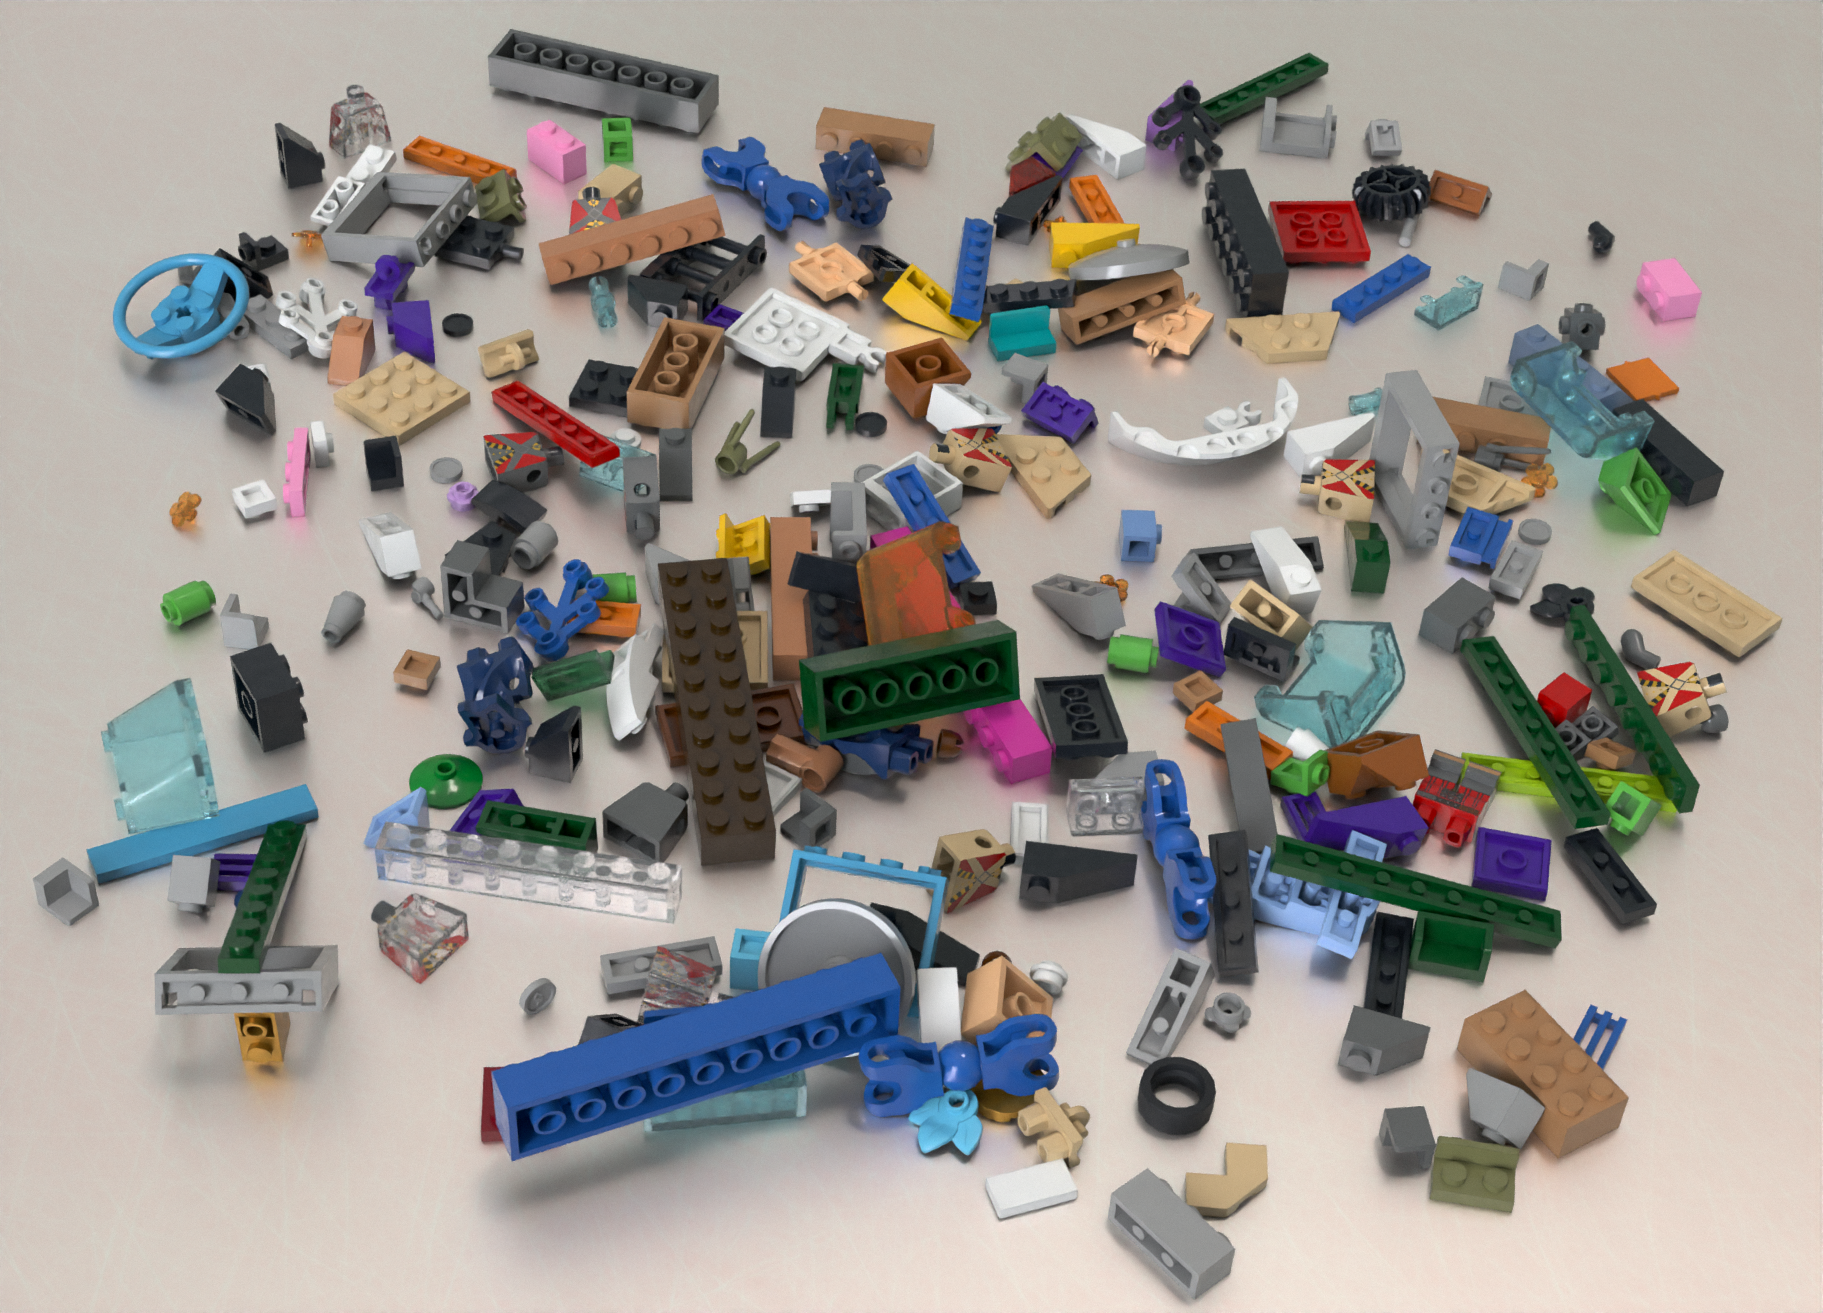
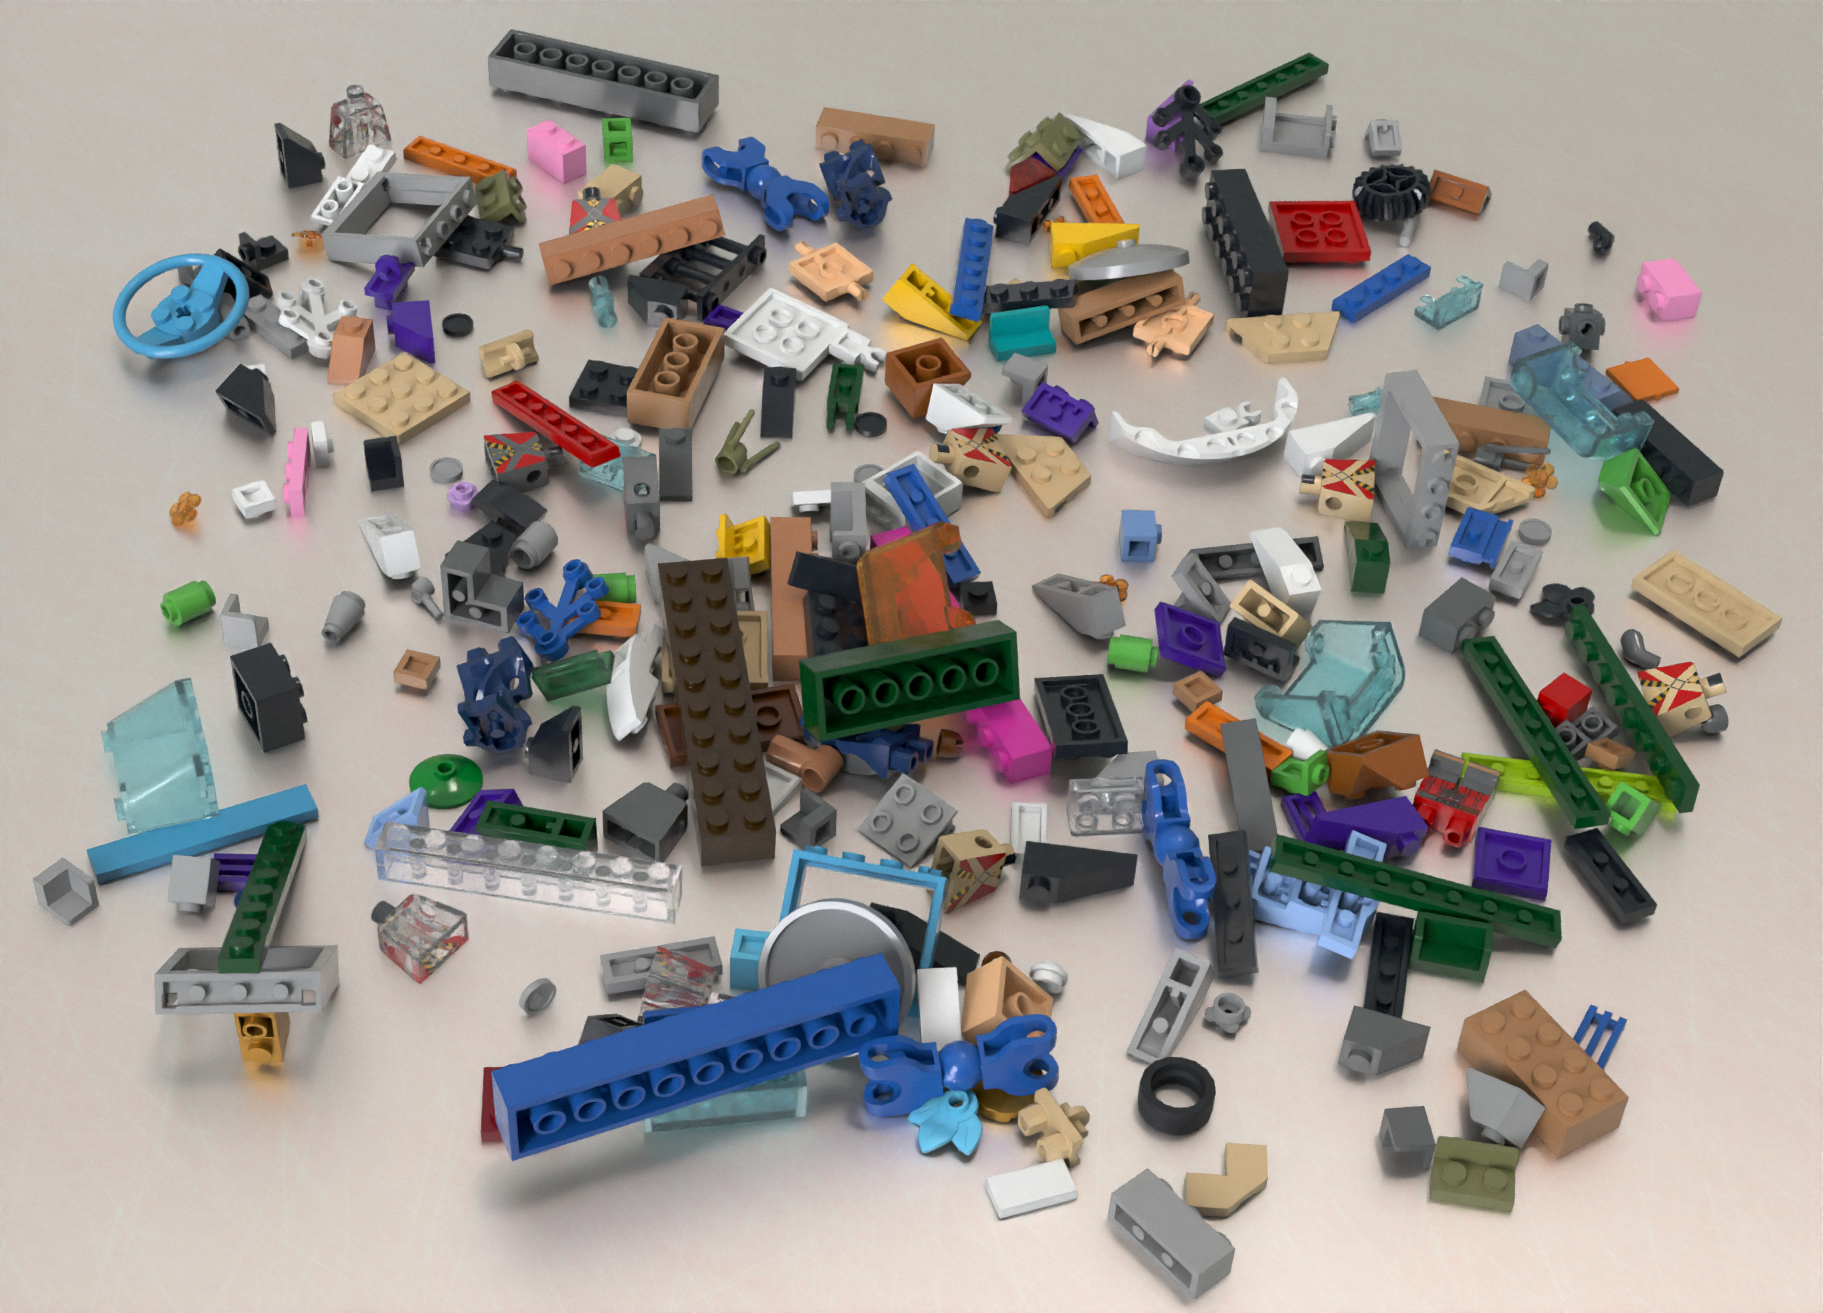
(882, 263): black wing -> none
(908, 820): none -> light grey hinge

